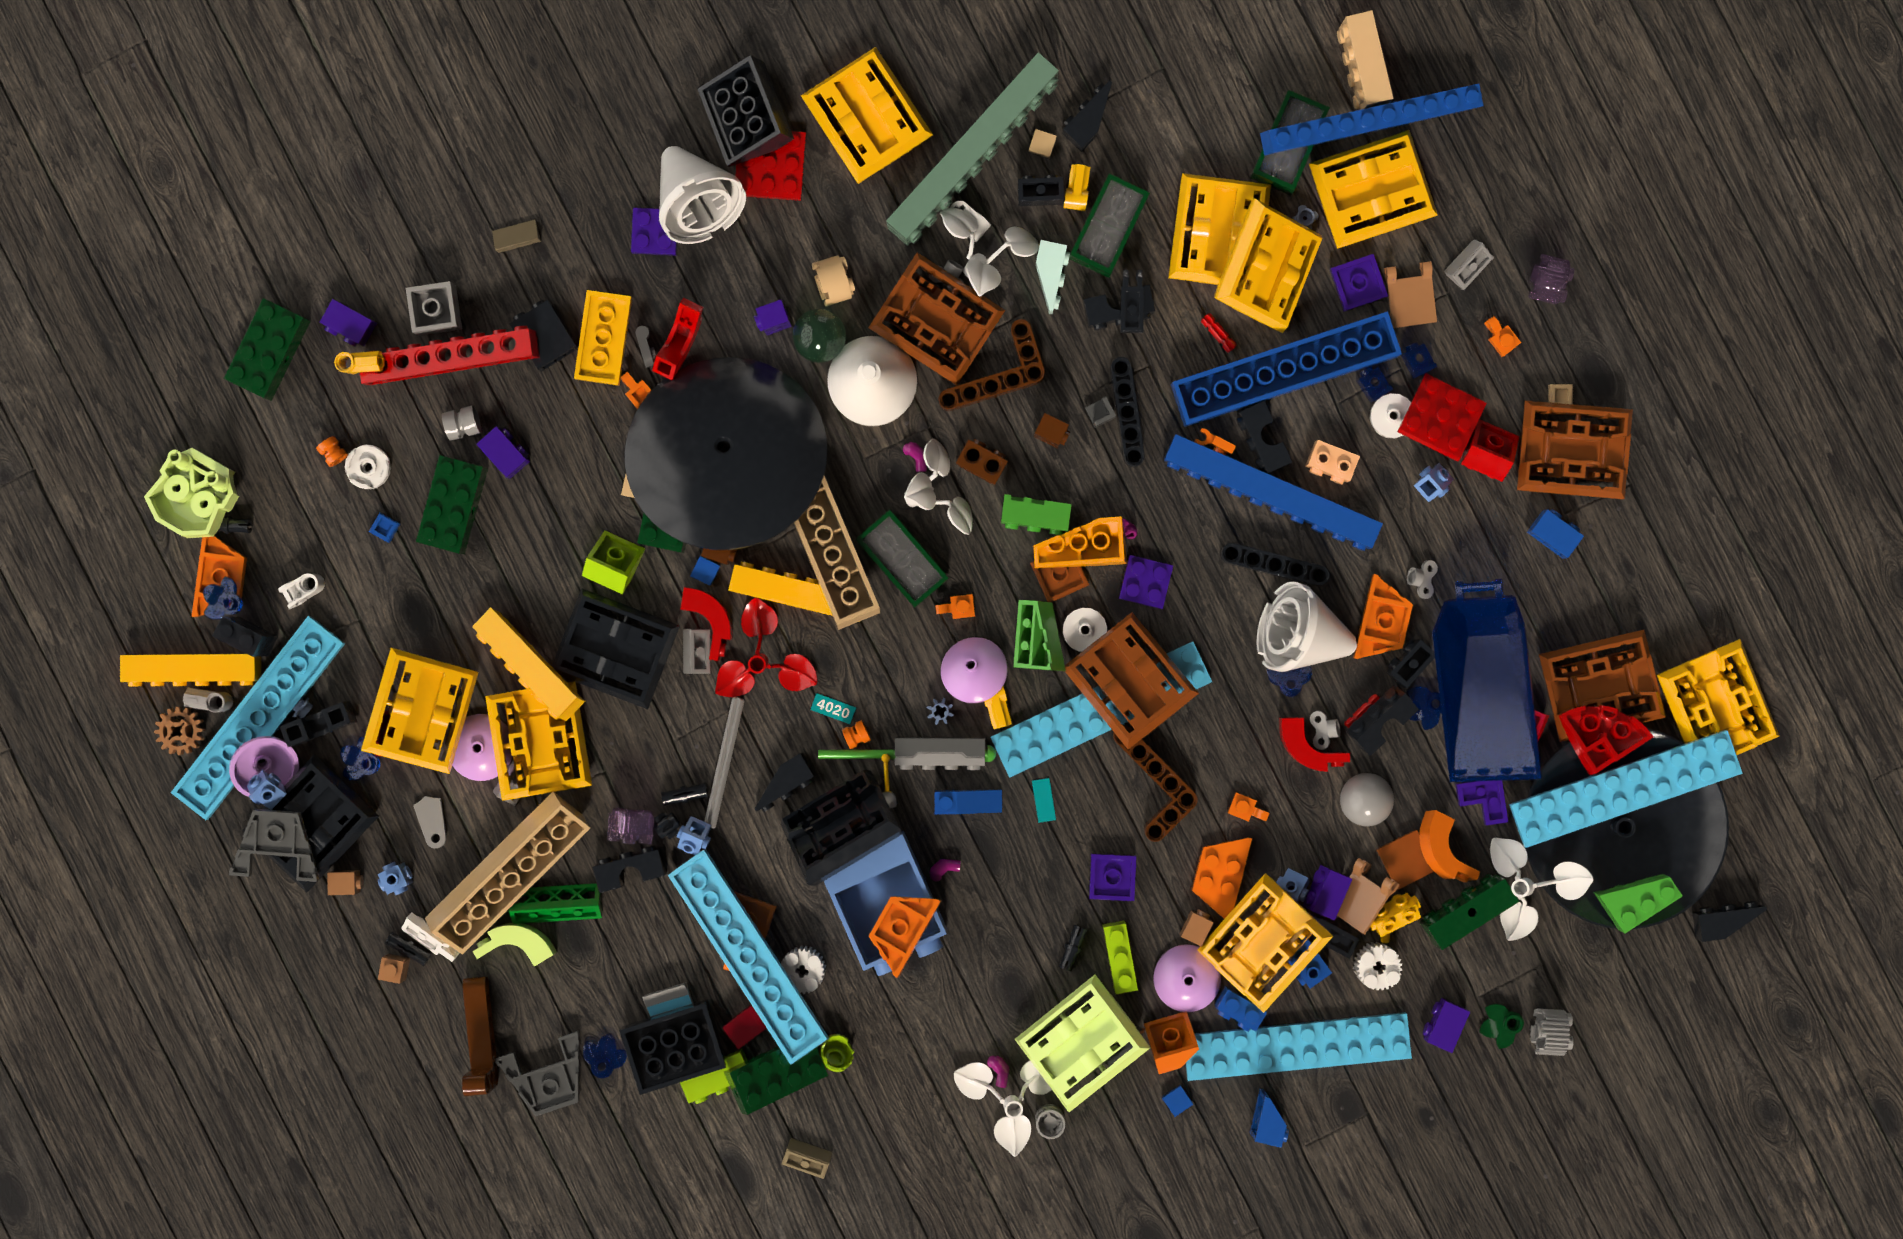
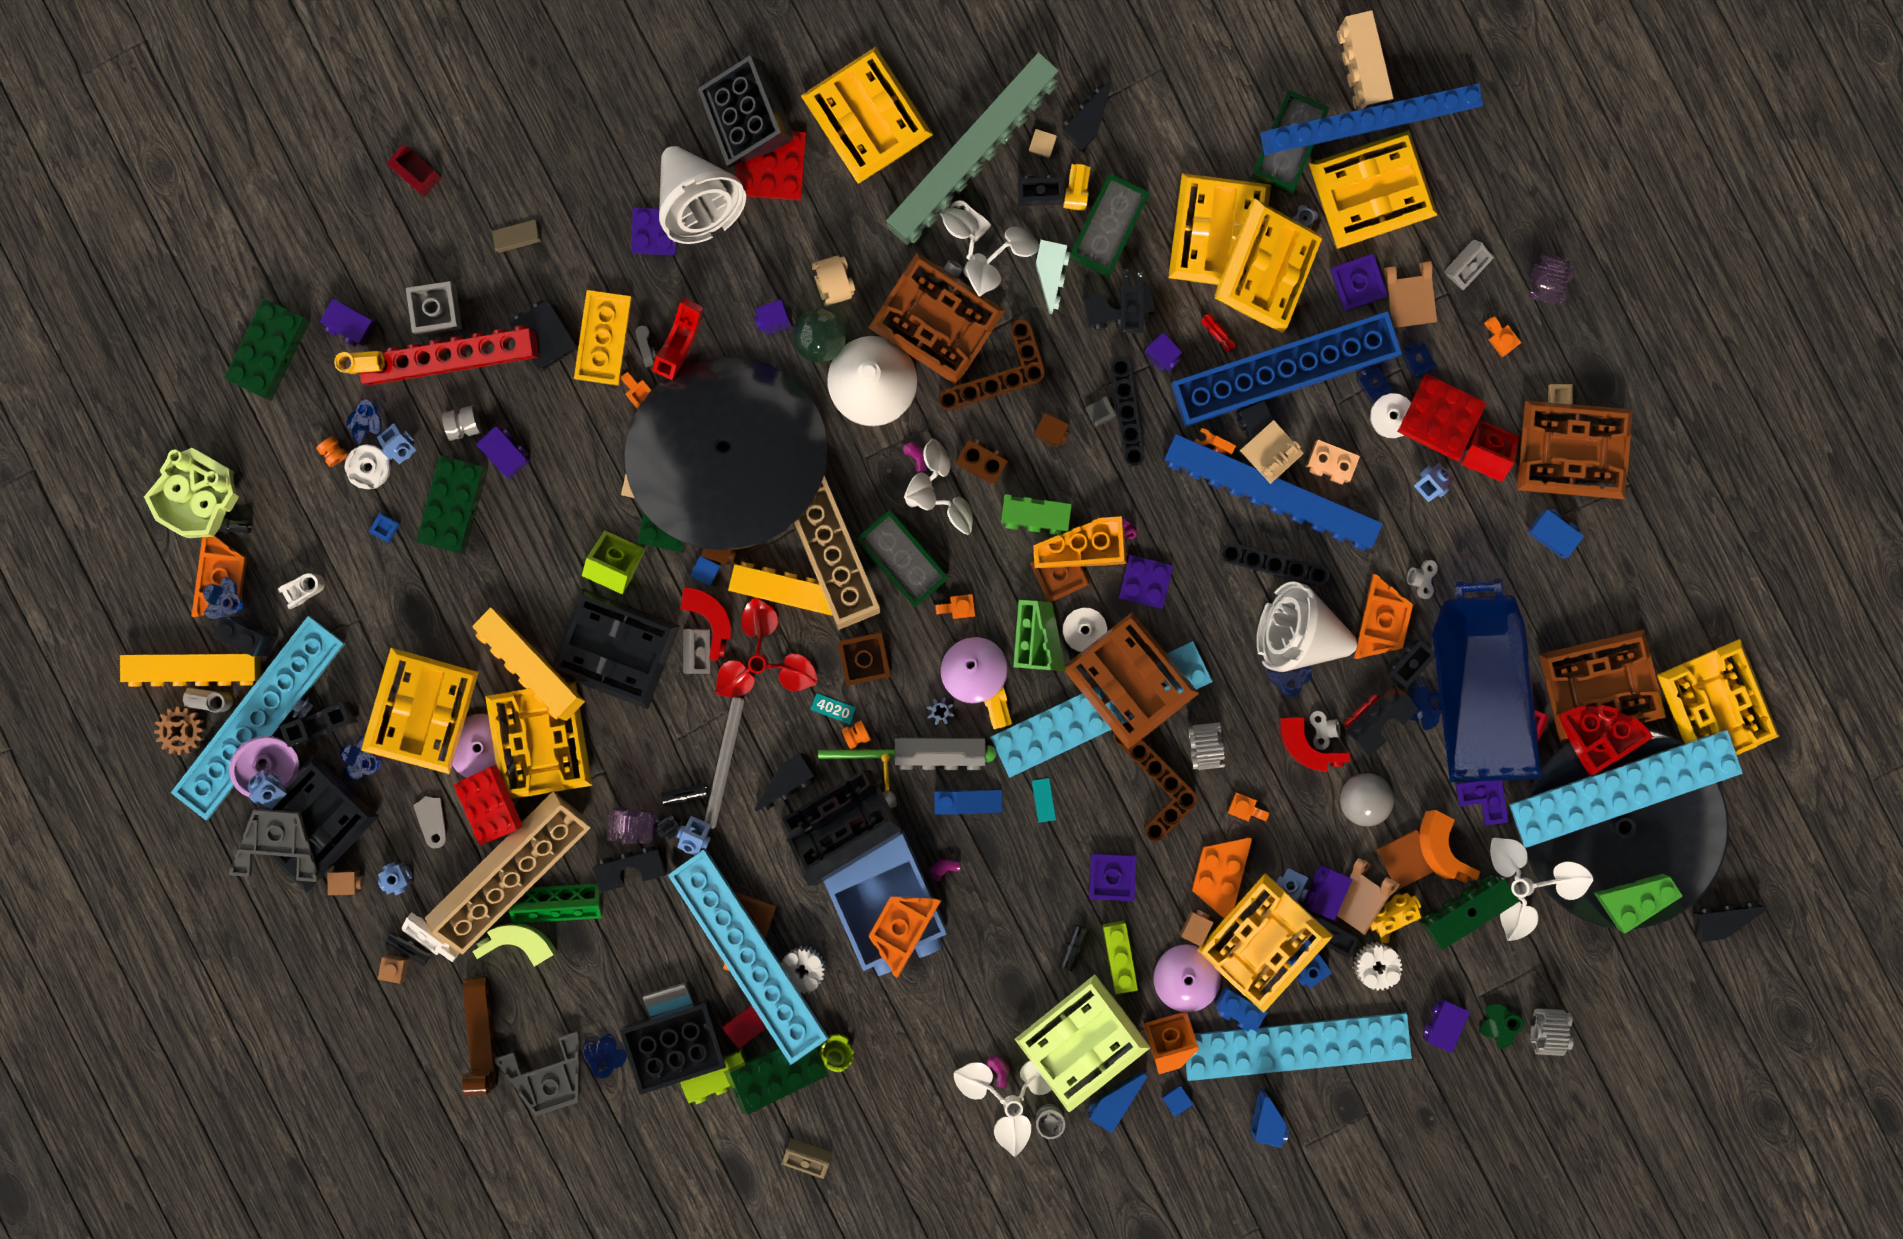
(364, 420): none -> clear blue plate
(396, 443): none -> medium blue brick
(413, 170): none -> dark red panel
(488, 805): none -> red plate
(864, 659): none -> reddish brown brick
(1114, 1103): none -> blue slope
(1163, 353): none -> dark purple brick
(1206, 746): none -> light grey brick
(1272, 451): none -> tan hinge

